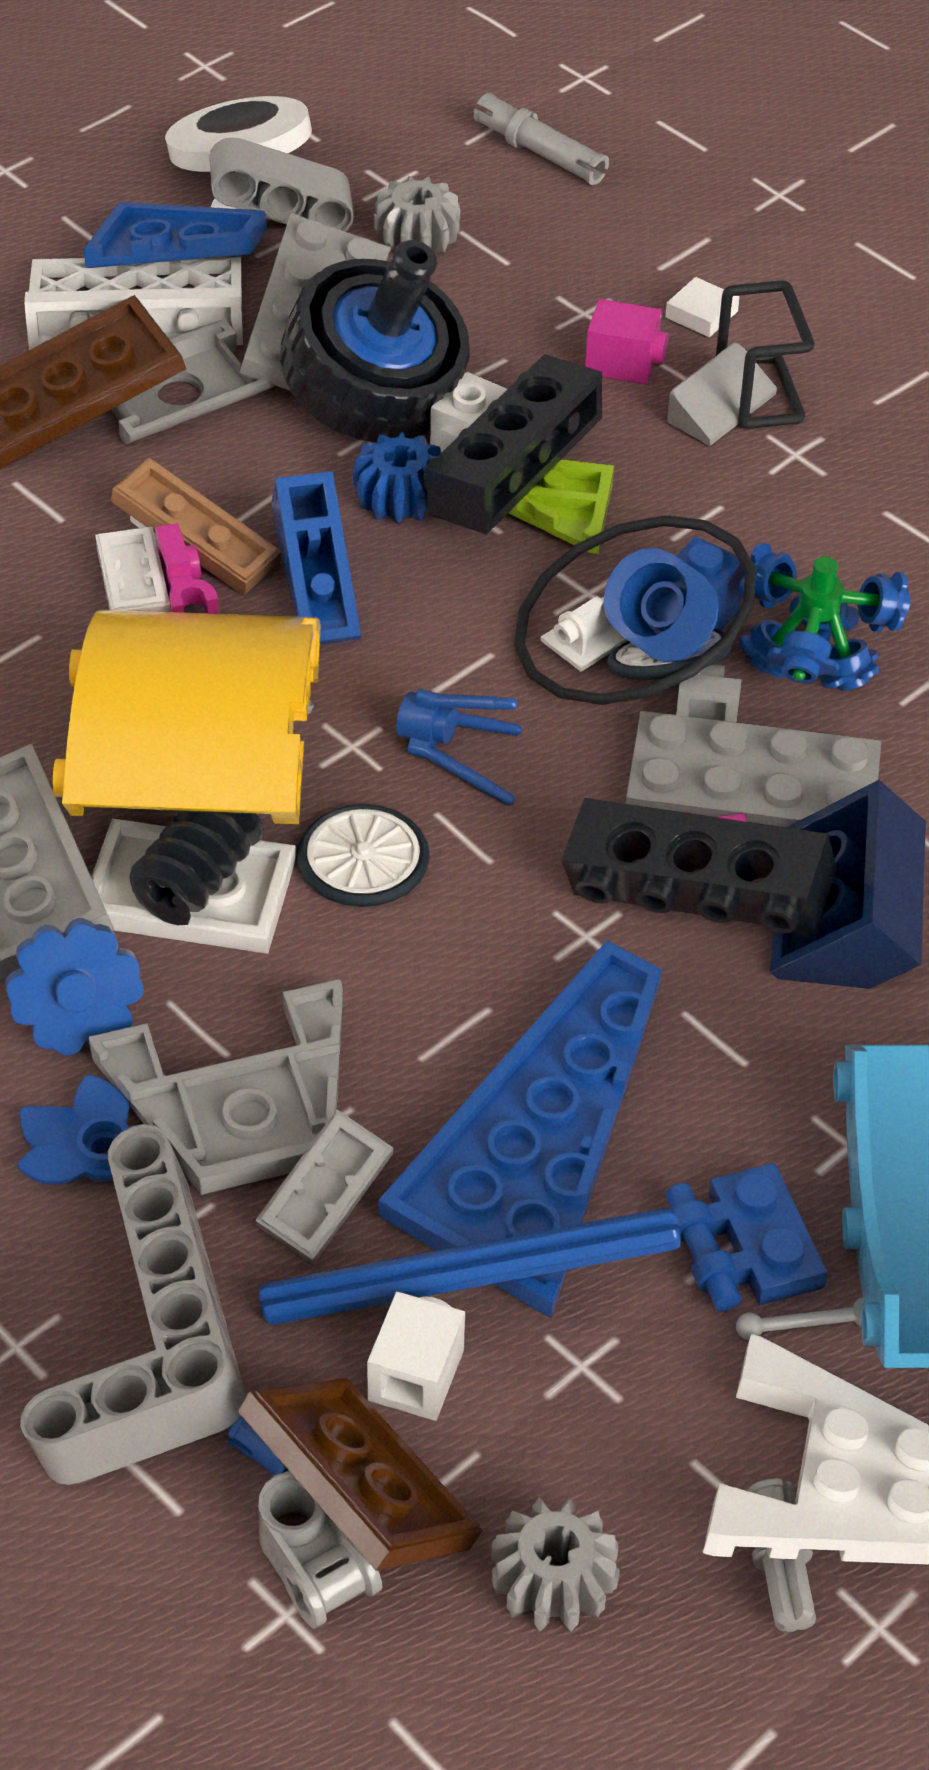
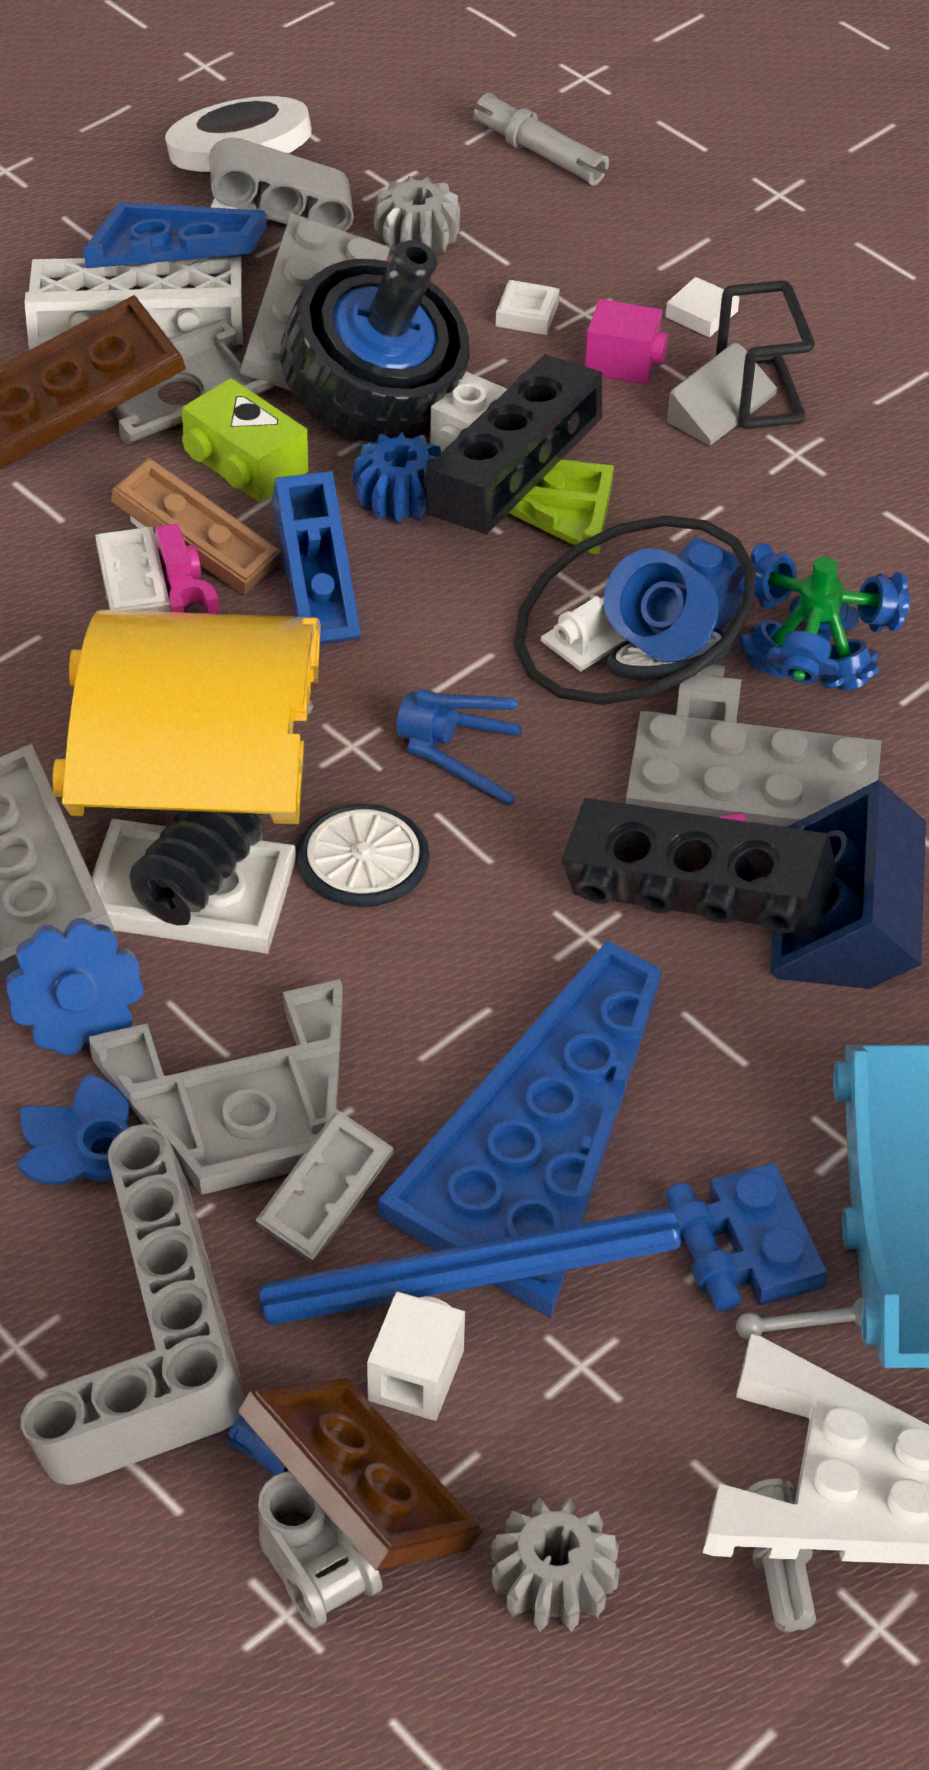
(244, 439): none -> lime brick
(527, 307): none -> white tile

